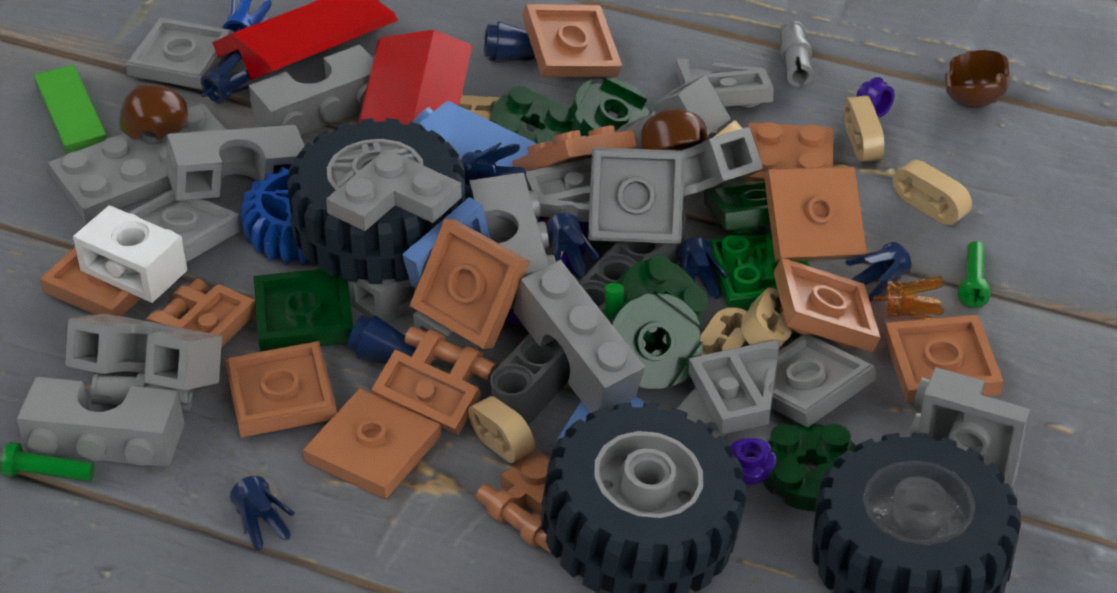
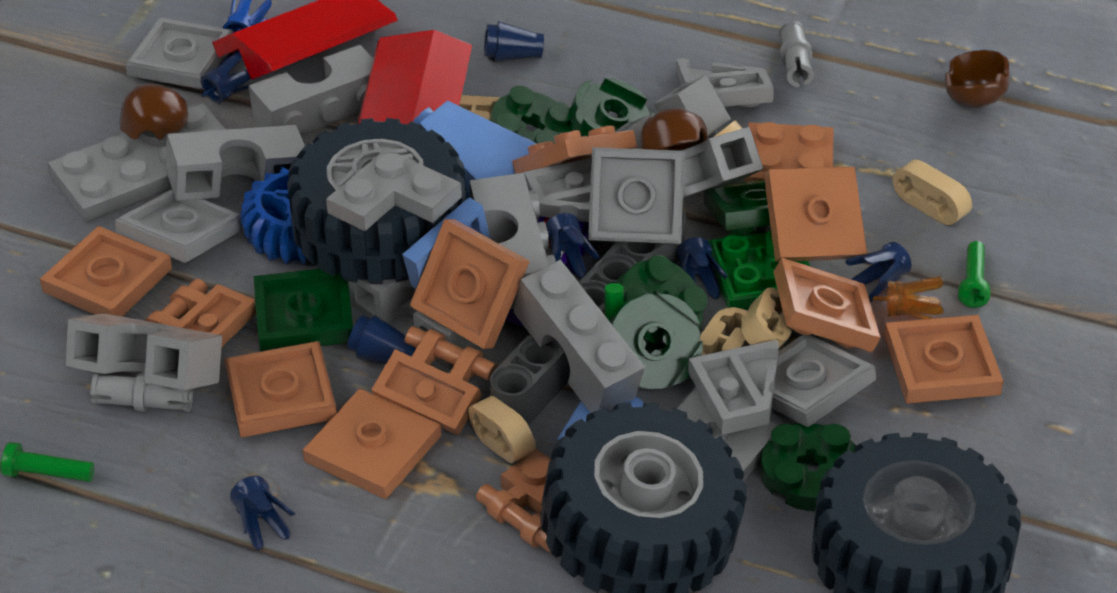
(70, 108): bright green tile -> none
(130, 253): white brick -> none
(137, 432): light grey arch -> none
(482, 164): dark blue piece -> none
(571, 40): nougat plate -> none
(758, 468): dark purple plate -> none
(863, 128): tan beam -> none
(879, 93): dark purple plate -> none
(958, 411): light grey plate -> none

